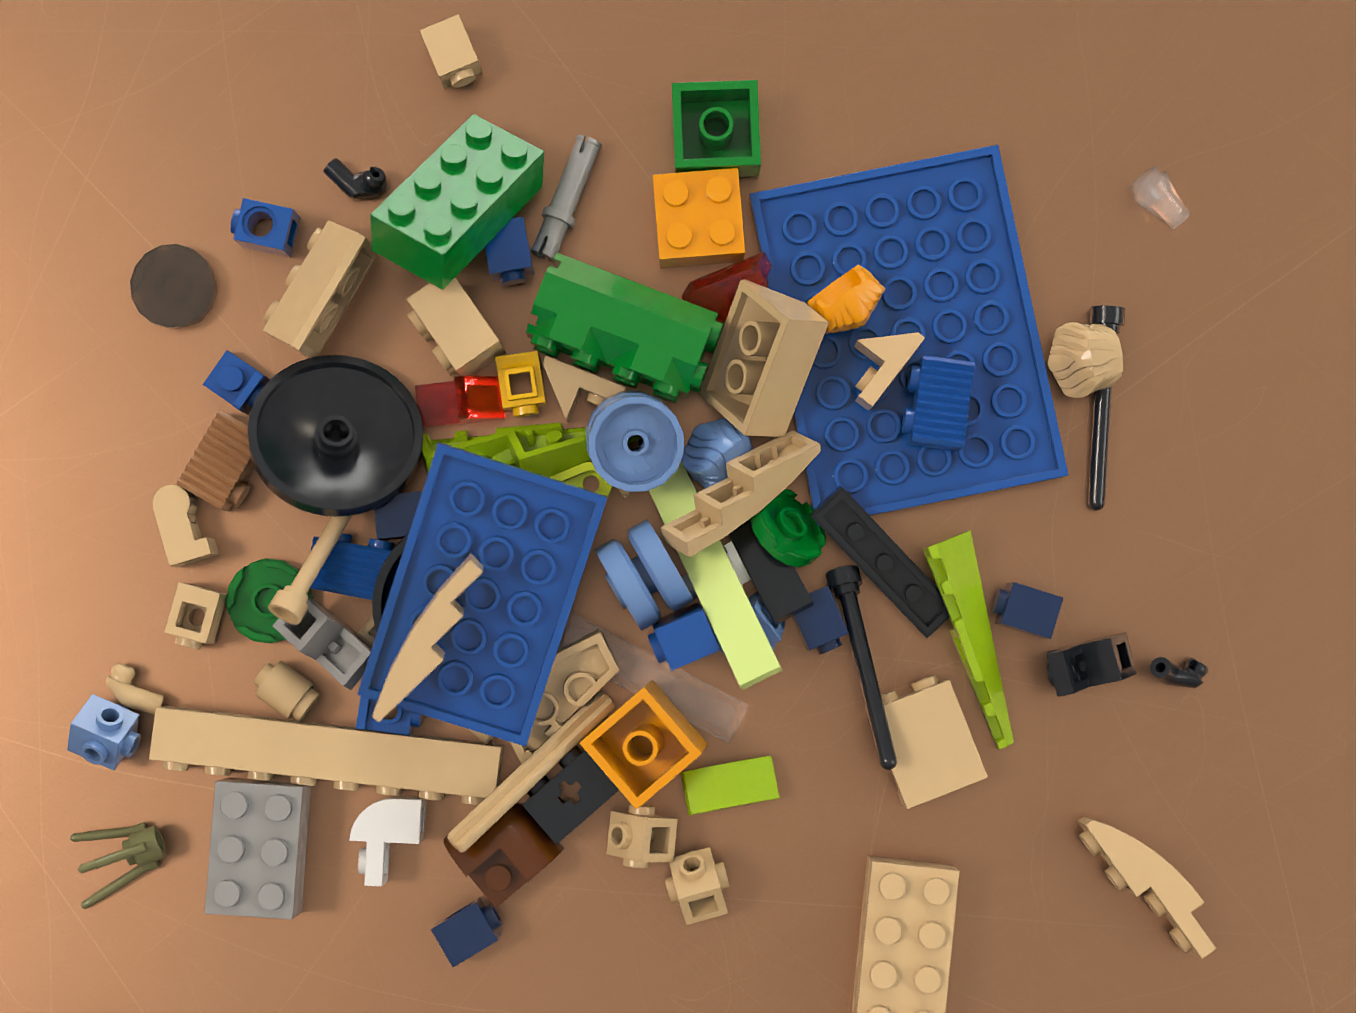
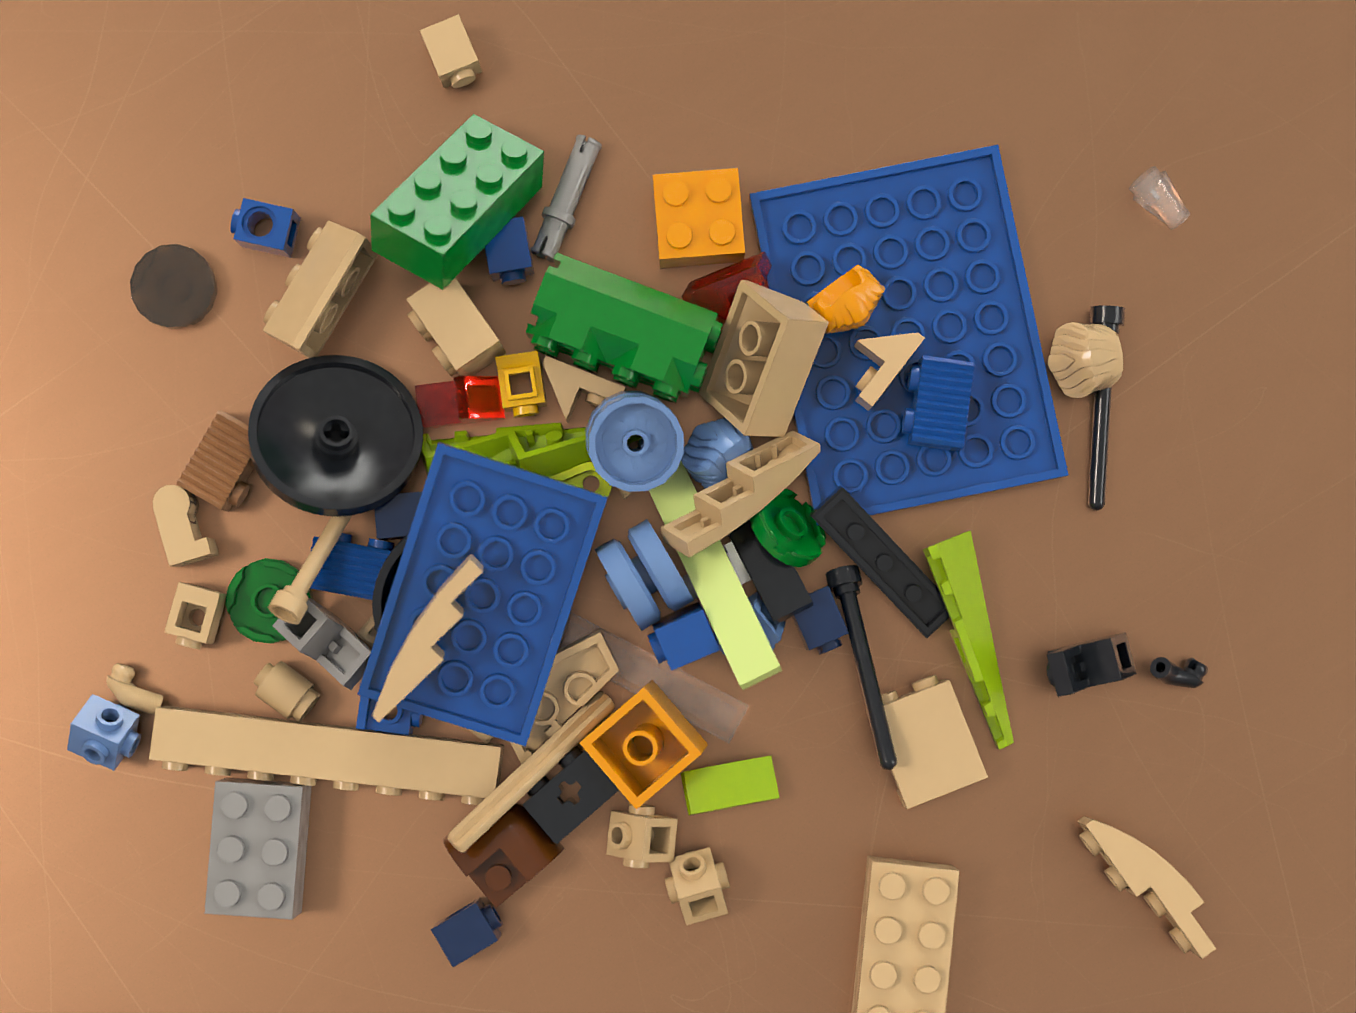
(142, 848): olive plant -> none
(236, 382): blue bracket -> none
(356, 185): black arm -> none
(386, 822): white brick -> none
(716, 126): green brick -> none
(1027, 610): dark blue brick -> none

